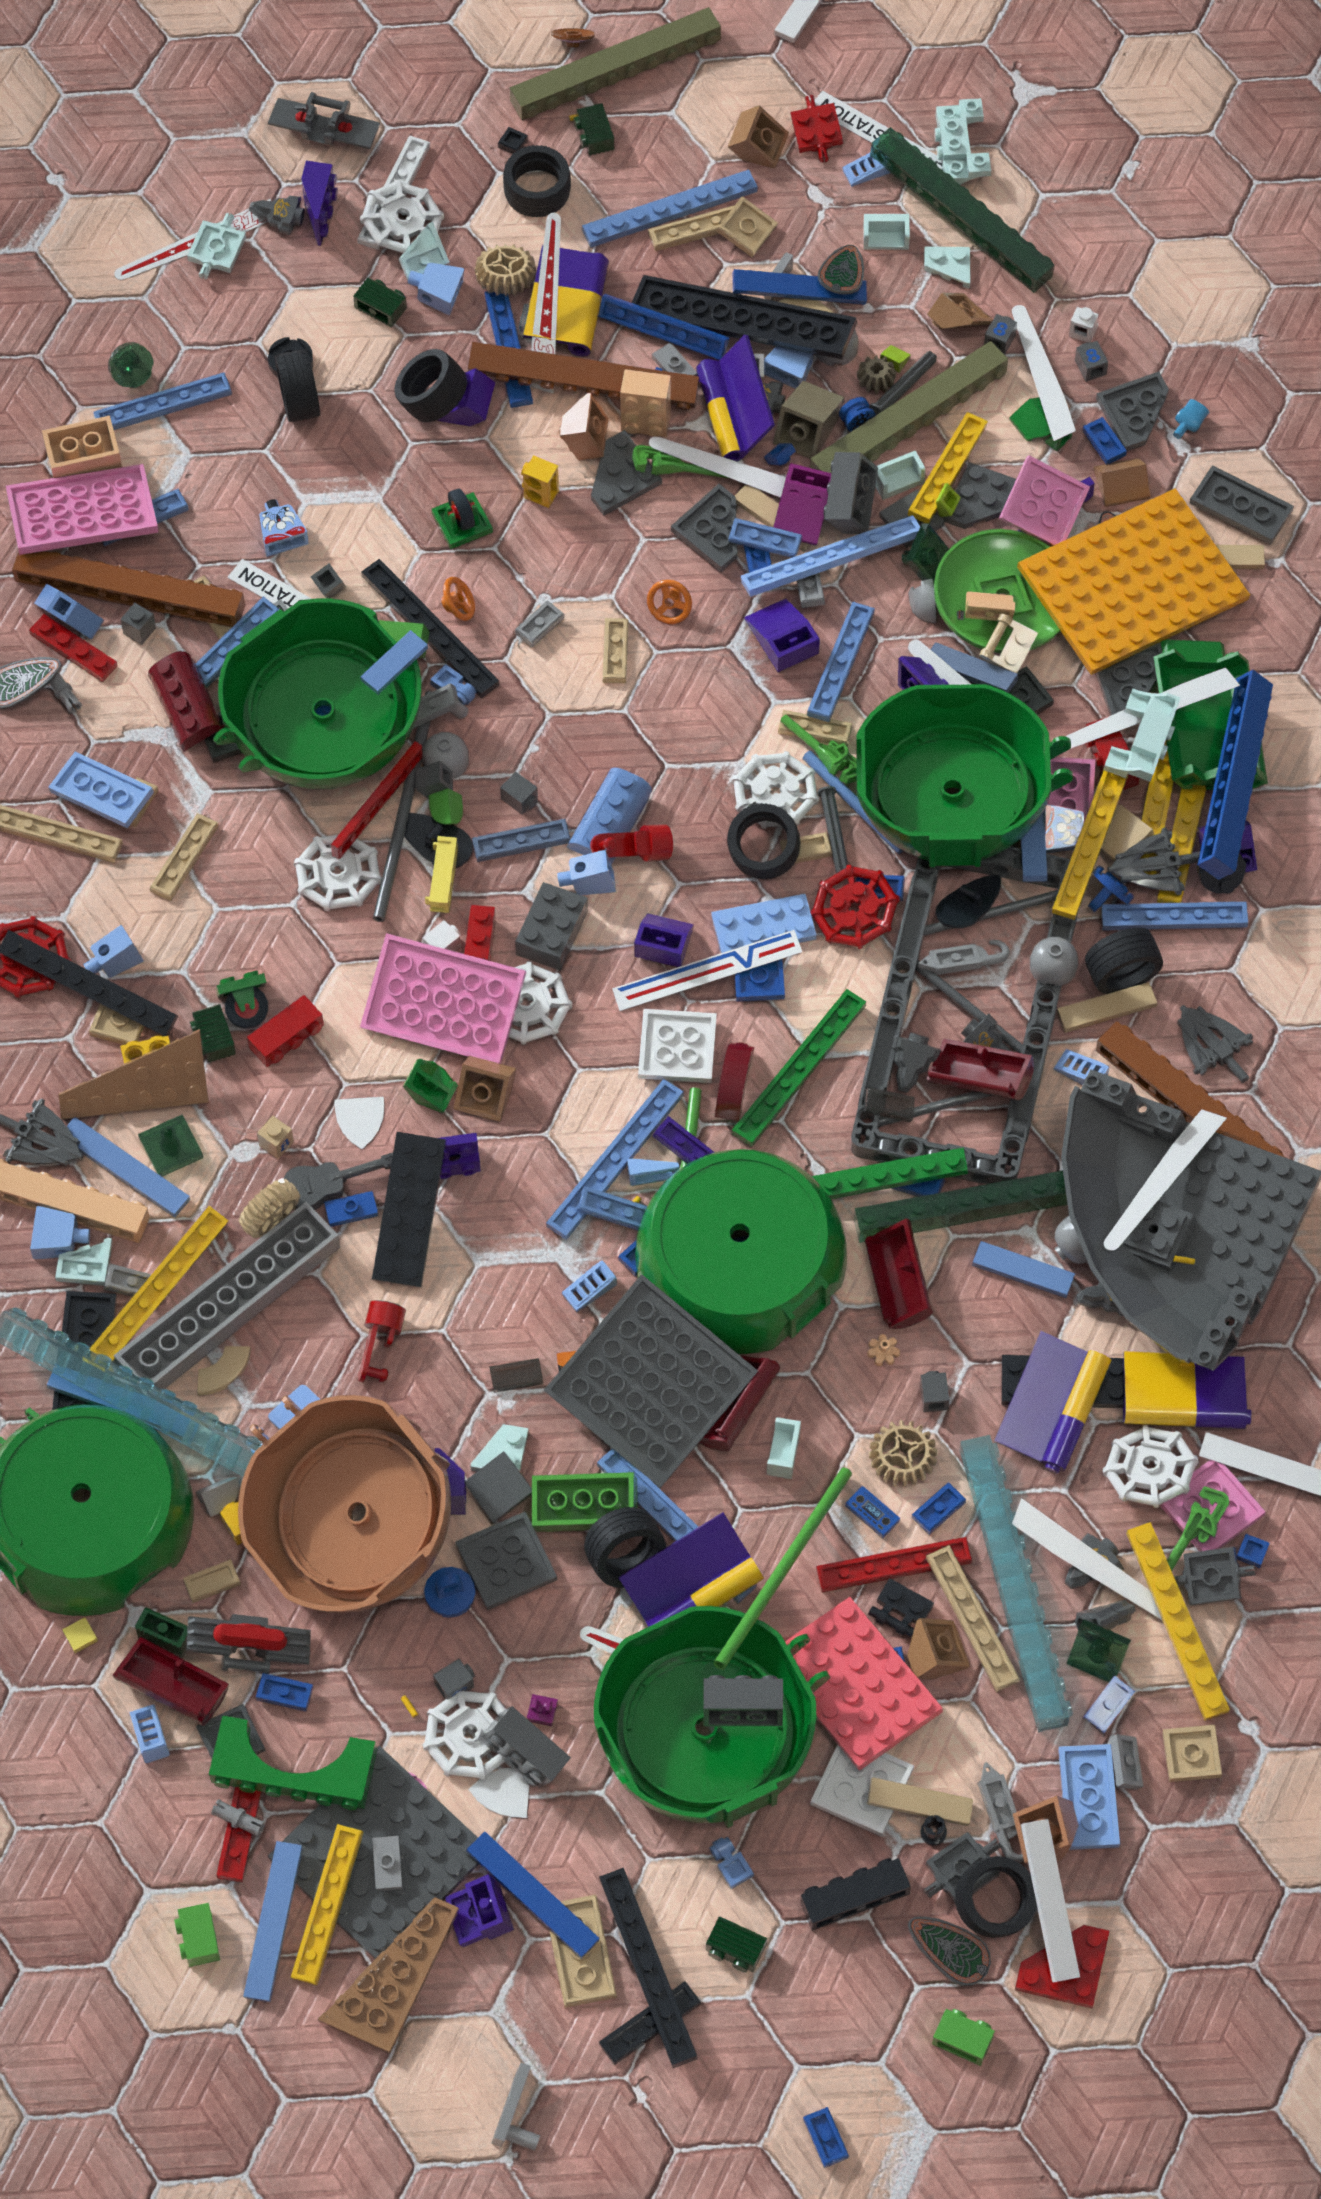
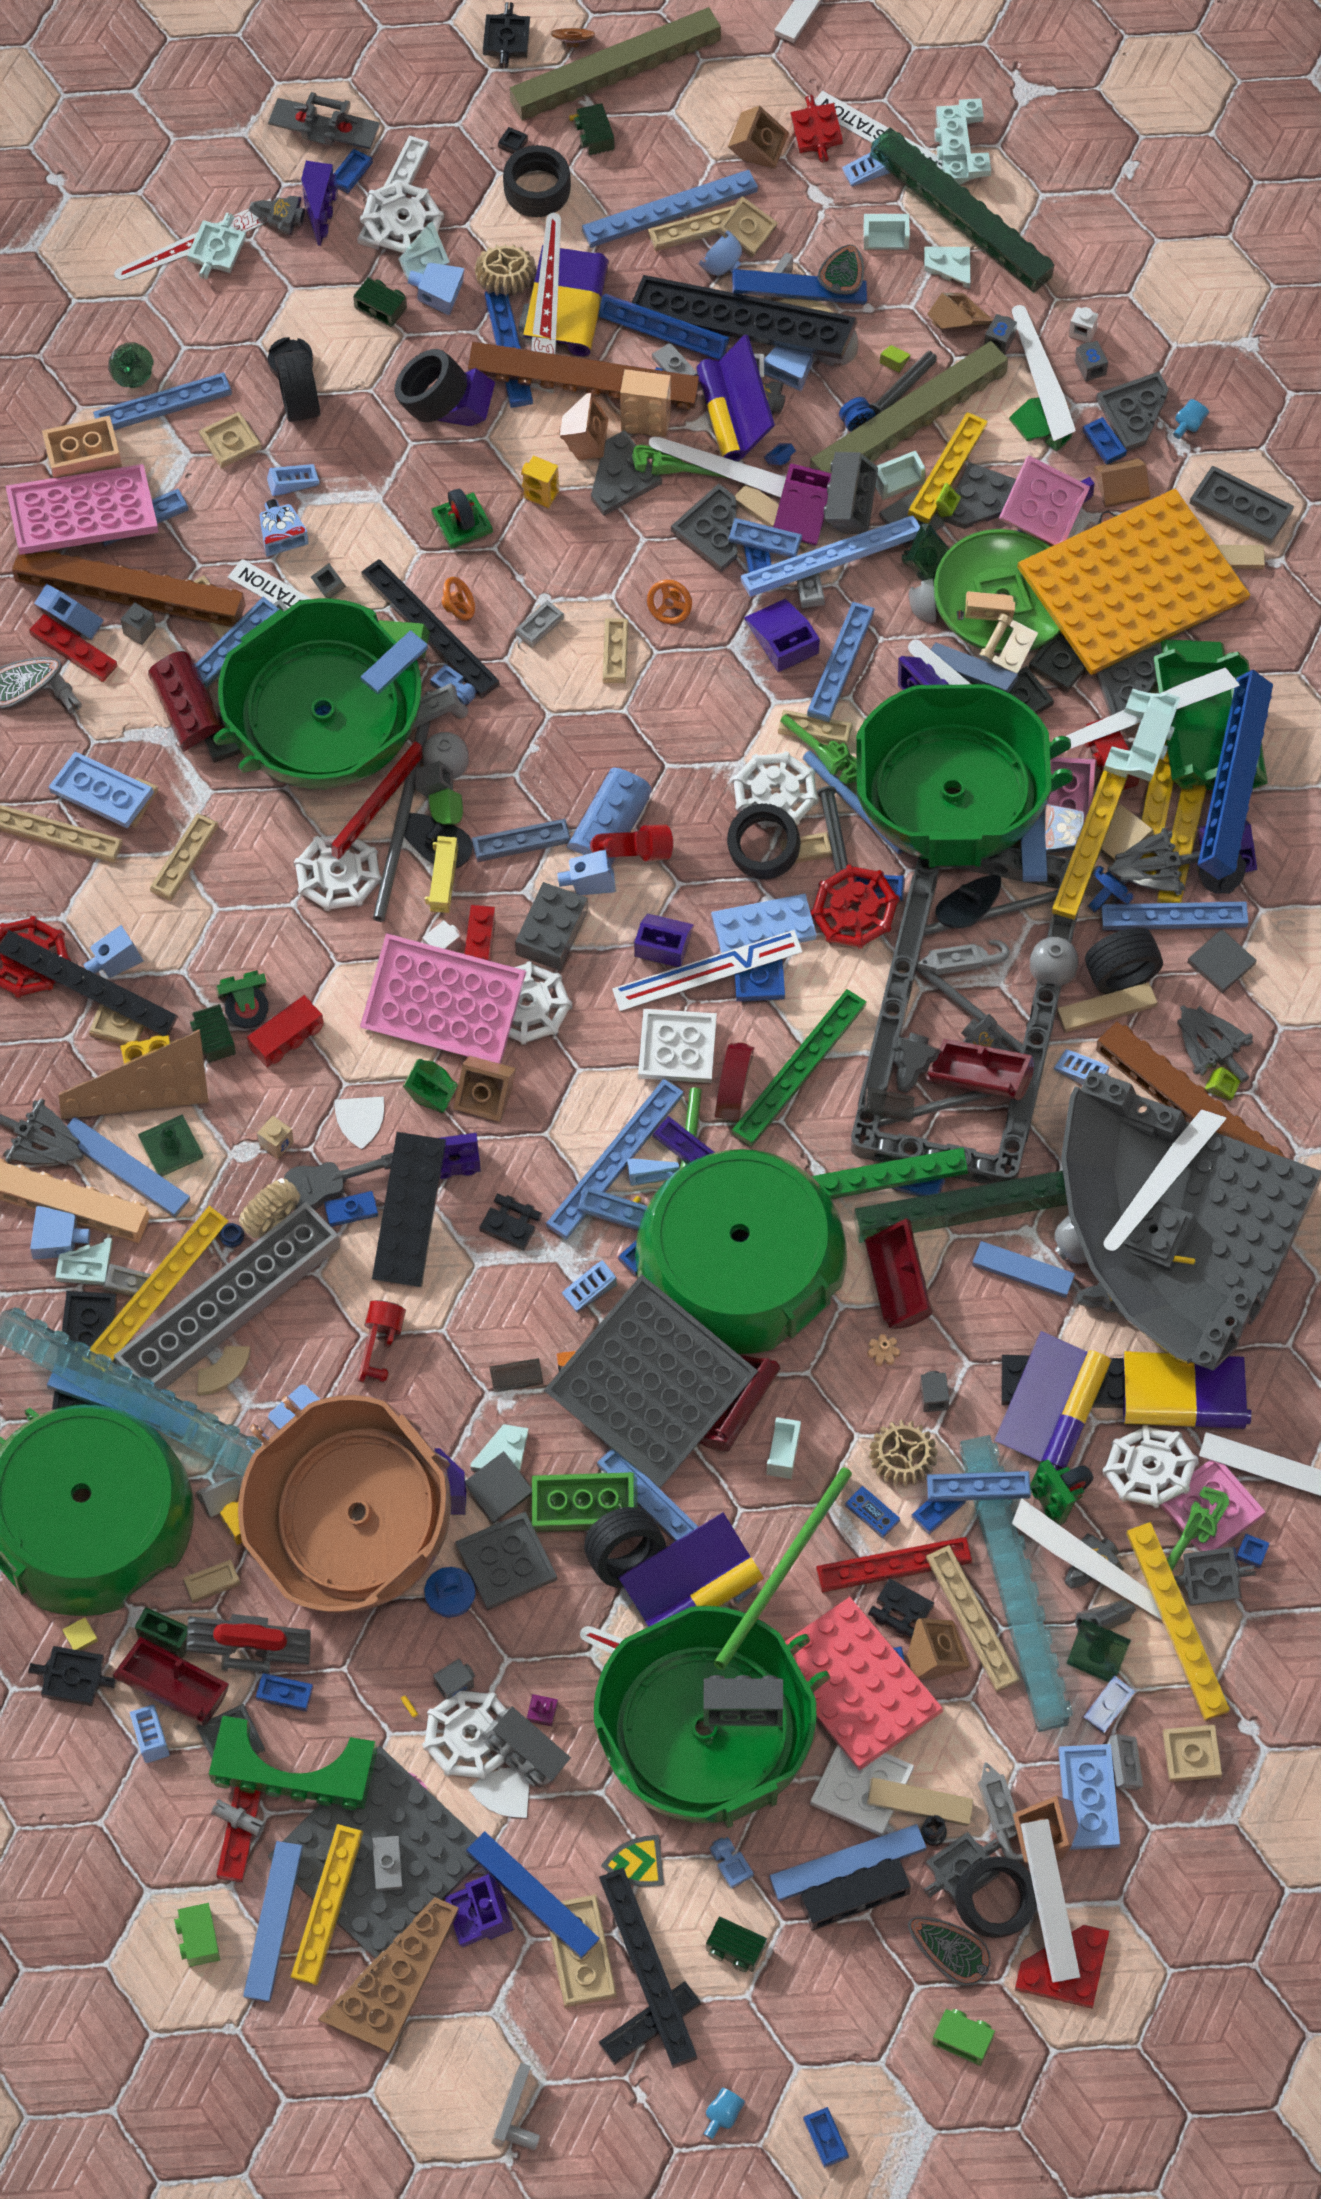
(72, 1676): none -> black plate
(230, 440): none -> tan tile
(231, 1235): none -> dark blue plate
(283, 486): none -> light blue slope
(352, 170): none -> blue tile
(506, 35): none -> black plate
(507, 1228): none -> black plate
(519, 793): dark grey brick -> none
(640, 1861): none -> sticker
(723, 256): none -> light blue cylinder
(723, 2111): none -> dark azure piece
(808, 418): dark tan slope -> none
(844, 1862): none -> medium blue tile
(876, 374): dark tan gear -> none
(978, 1486): none -> medium blue tile
(1058, 663): none -> pearl dark grey plate
(1059, 1489): none -> green plate
(1222, 961): none -> dark grey tile
(1222, 1083): none -> lime slope

